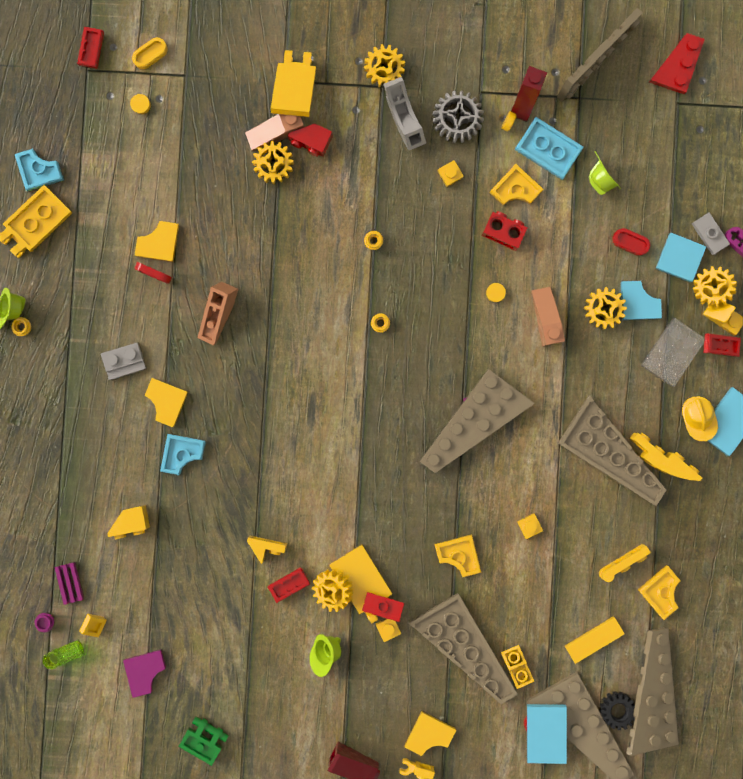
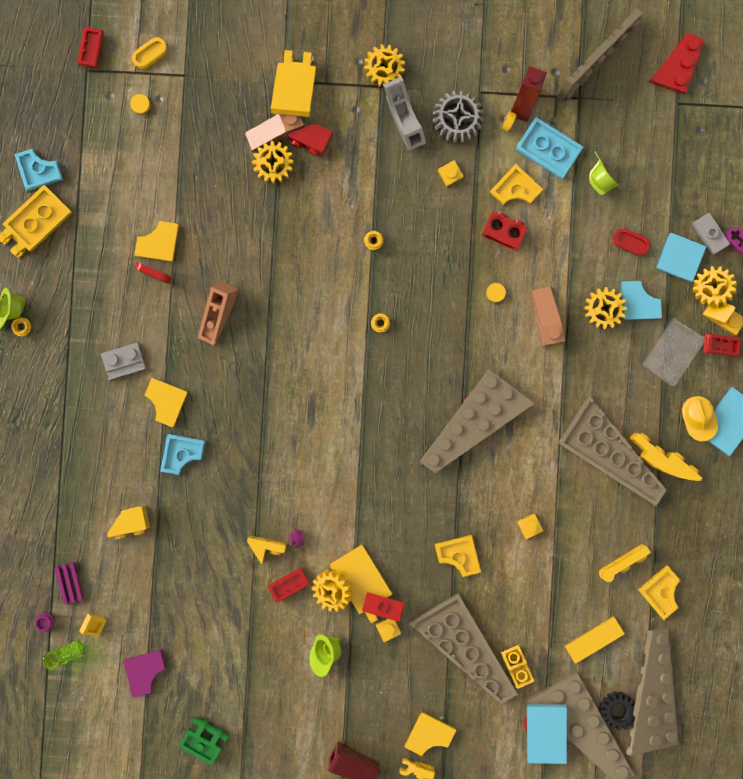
(296, 538): none -> magenta plate

